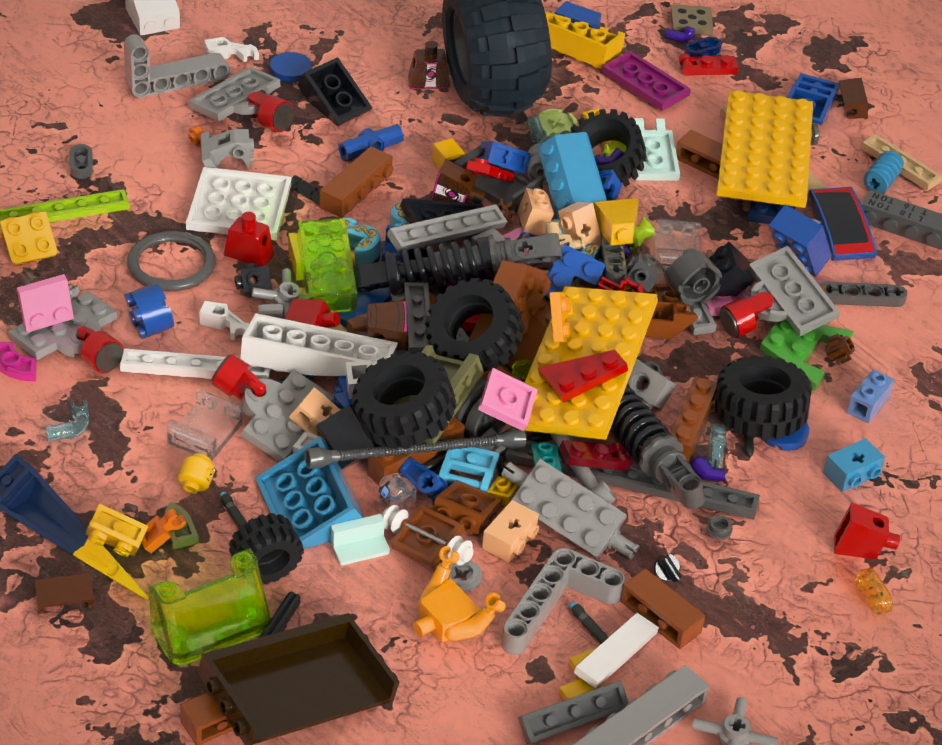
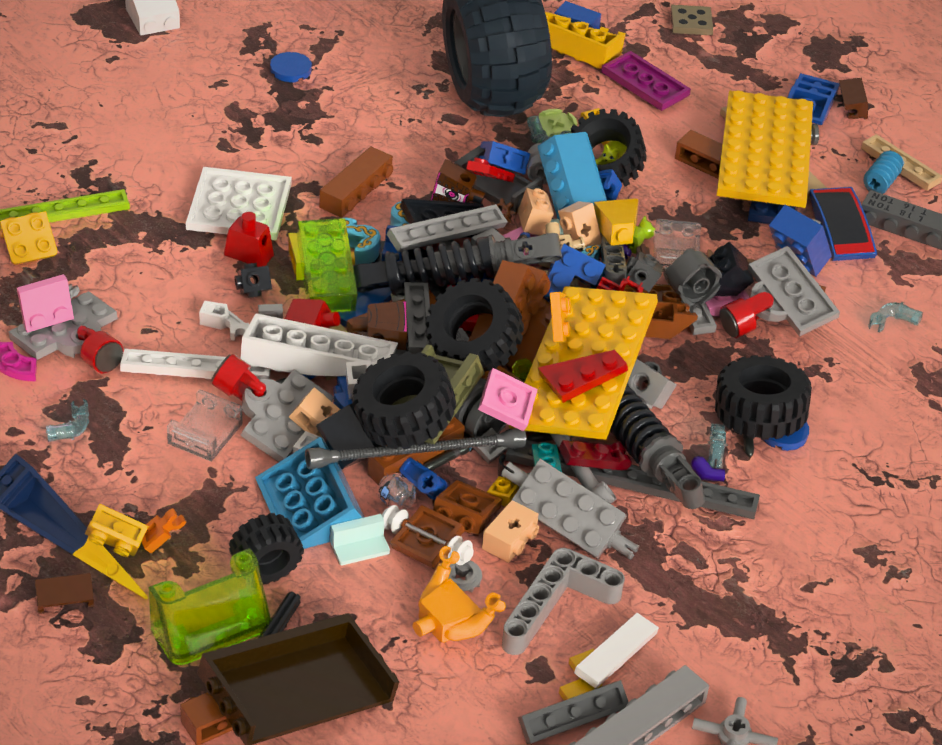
(81, 161): dark grey plate -> none
(149, 310): blue brick -> none
(169, 76): light grey beam -> none
(171, 236): dark grey wedge -> none
(187, 534): olive plate -> none
(195, 134): orange plate -> none
(196, 473): yellow head -> none
(224, 145): light grey tile -> none
(226, 48): white piece -> none
(232, 509): pearl dark grey piece -> none
(246, 95): light grey plate -> none
(281, 295): light grey bar -> none
(305, 189): black axle -> none
(334, 92): black slope -> none
(378, 139): blue piece -> none
(429, 68): reddish brown torso -> none
(446, 149): yellow brick -> none
(471, 461): medium azure plate -> none
(579, 612): pearl dark grey piece -> none
(616, 154): dark purple arm -> none
(661, 153): light aqua tile -> none
(663, 607): dark orange brick -> none
(667, 567): black plate -> none
(680, 36): dark purple arm -> none
(694, 414): dark orange brick -> none
(705, 46): clear blue plate -> none
(708, 65): red plate -> none
(719, 528): dark grey plate -> none
(786, 344): bright green wing -> none
(839, 348): reddish brown gear -> none
(854, 465): dark azure brick -> none
(863, 533): red torso -> none
(870, 396): medium blue brick -> none
(874, 590): clear yellow plate -> none
(894, 294): dark grey beam -> none
(897, 310): none -> clear light blue piece

